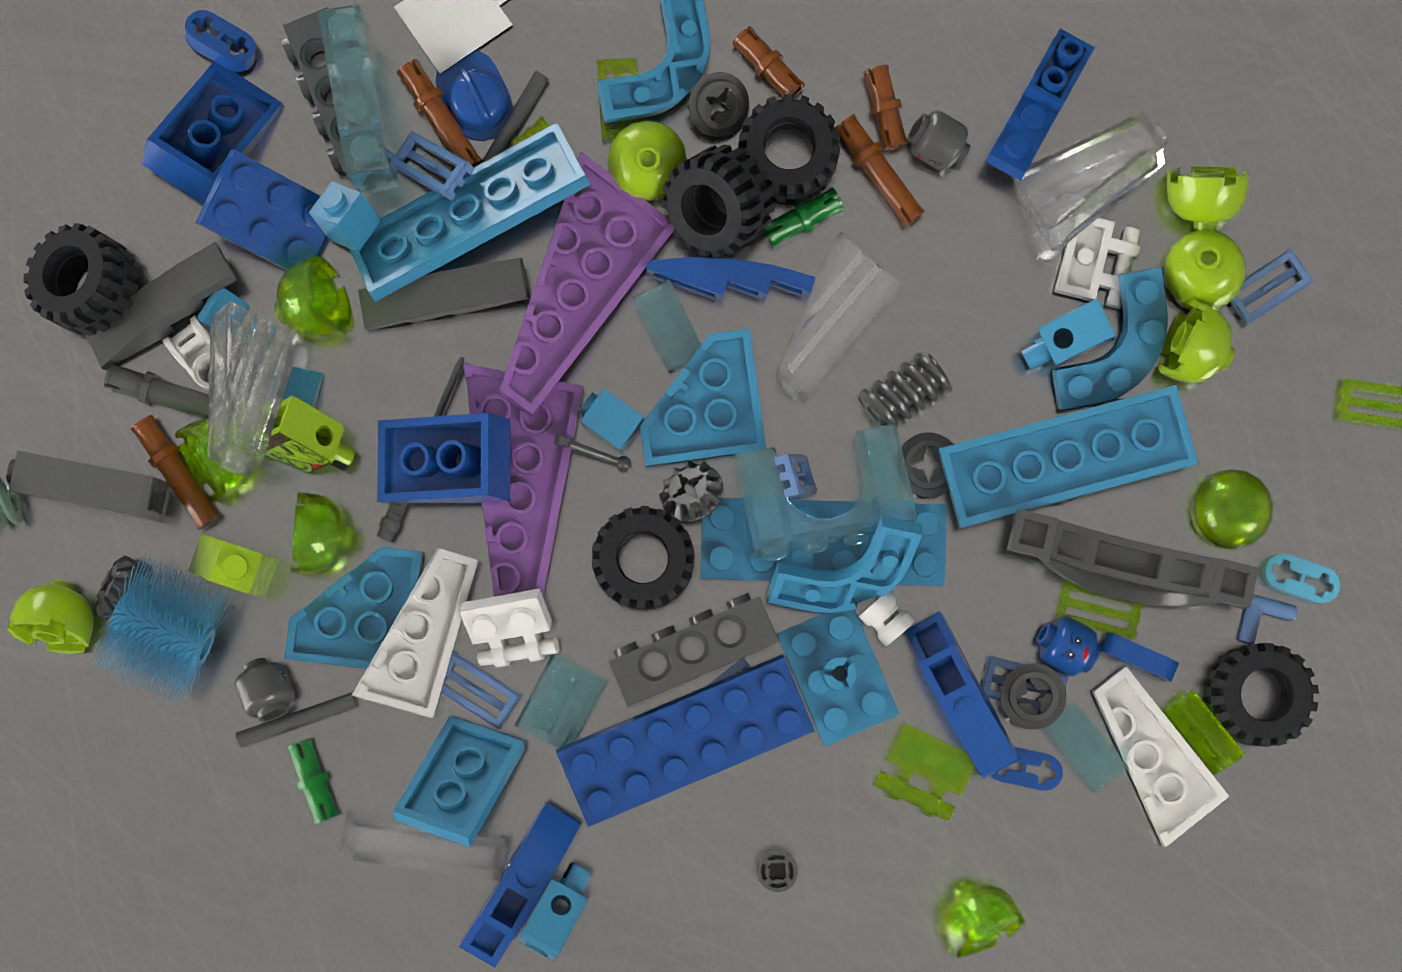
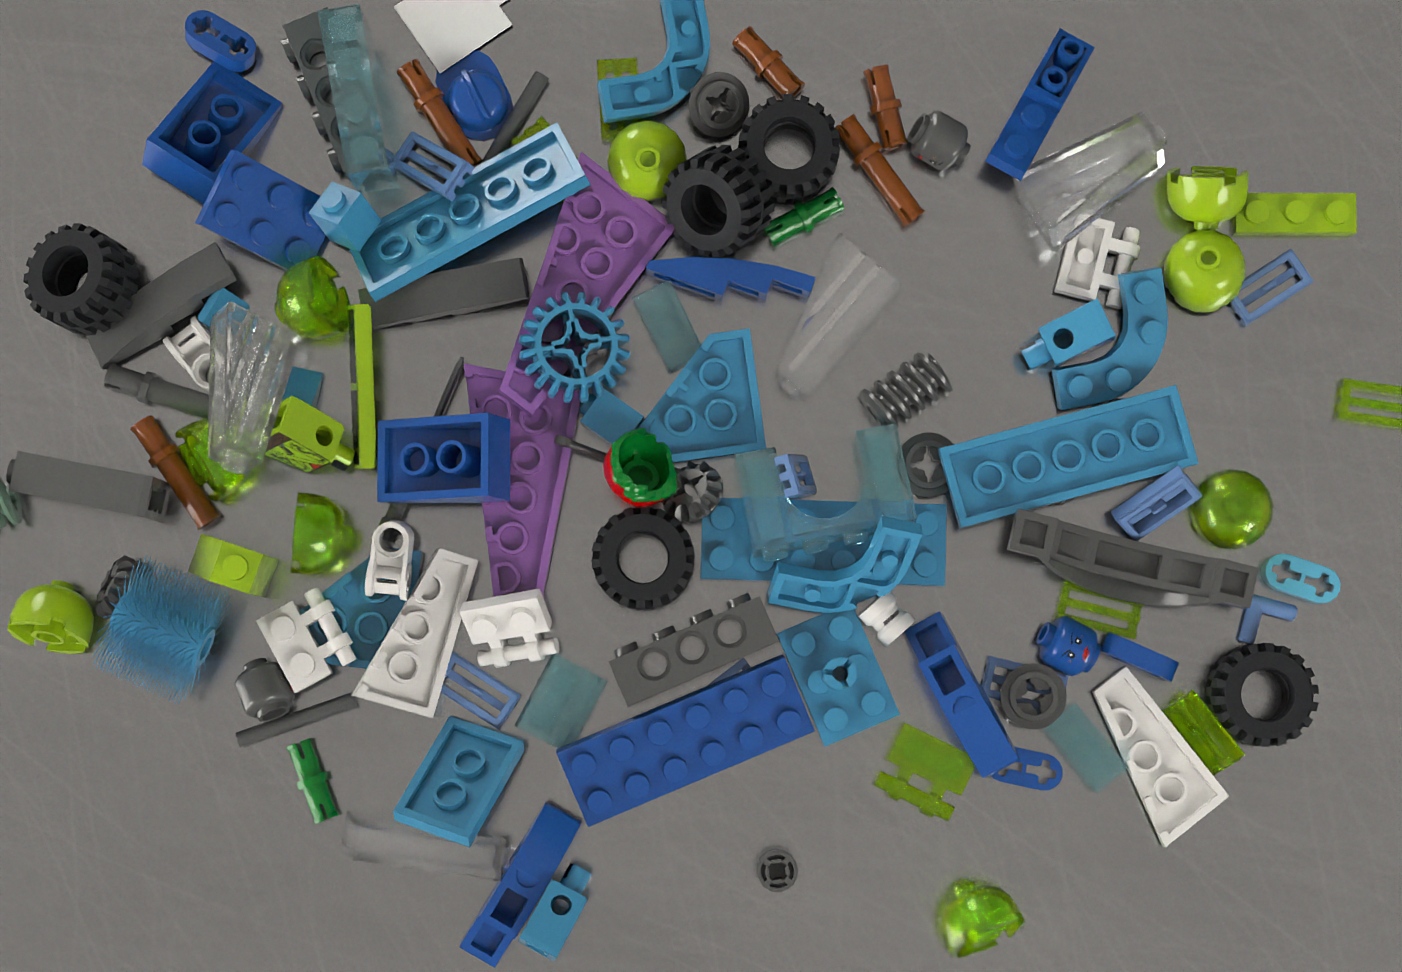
(295, 645): none -> white plate
(362, 386): none -> lime tile
(390, 563): none -> white piece
(593, 342): none -> dark azure gear
(640, 469): none -> green hair
(1158, 502): none -> medium blue tile
(1197, 345): lime cylinder -> none
(1297, 214): none -> lime plate

